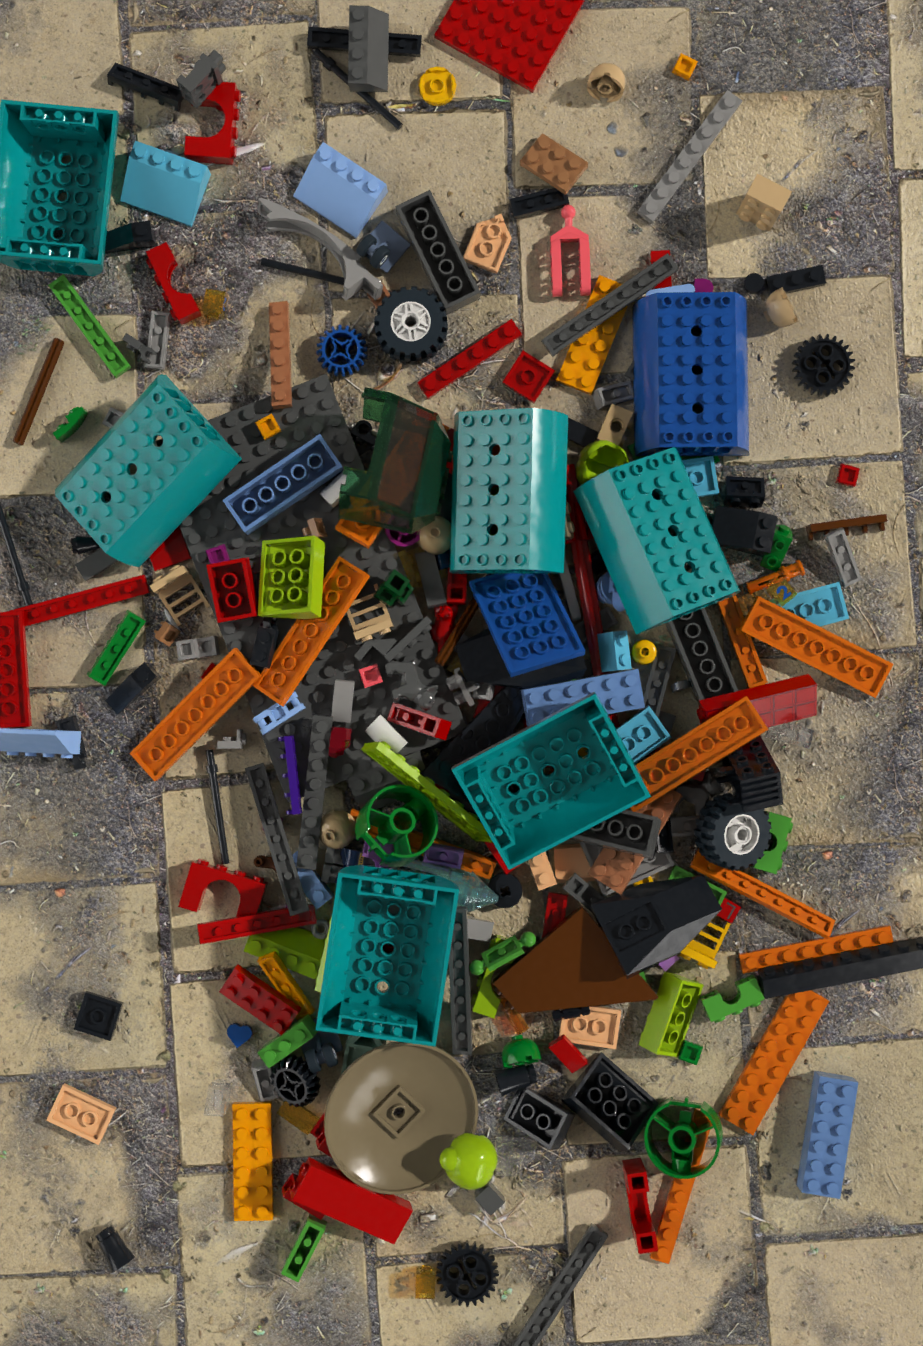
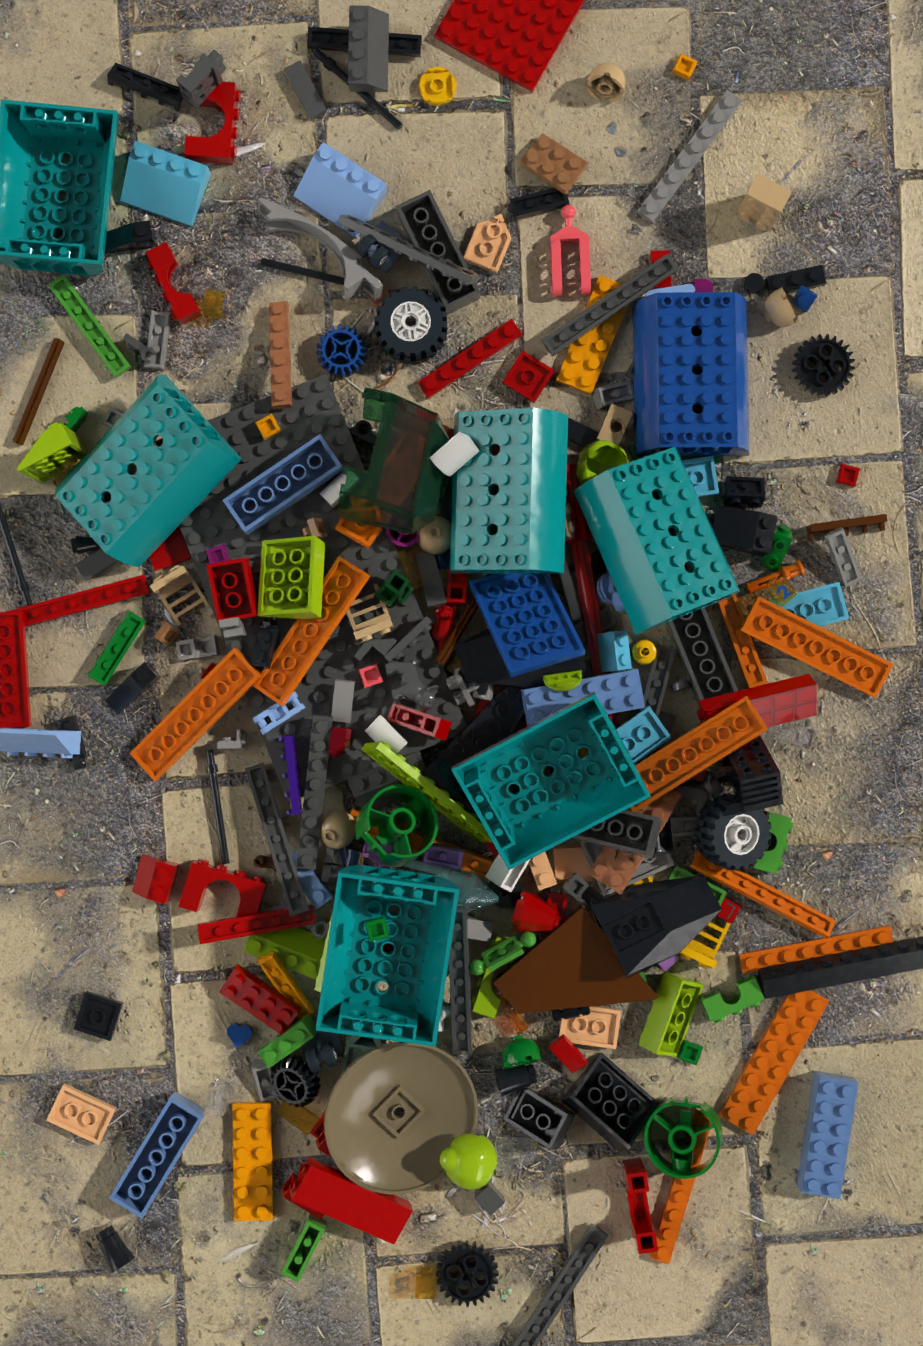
(51, 452): none -> lime slope
(65, 470): none -> clear yellow tile
(155, 879): none -> red slope
(158, 1154): none -> medium blue brick
(232, 628): none -> light grey slope
(305, 90): none -> dark grey tile
(377, 928): none -> green tile
(403, 247): none -> dark grey plate
(445, 1012): none -> white arm
(454, 453): none -> white brick
(502, 876): none -> white brick
(534, 914): none -> red cone
(563, 681): none -> lime tile
(804, 298): none -> blue plate

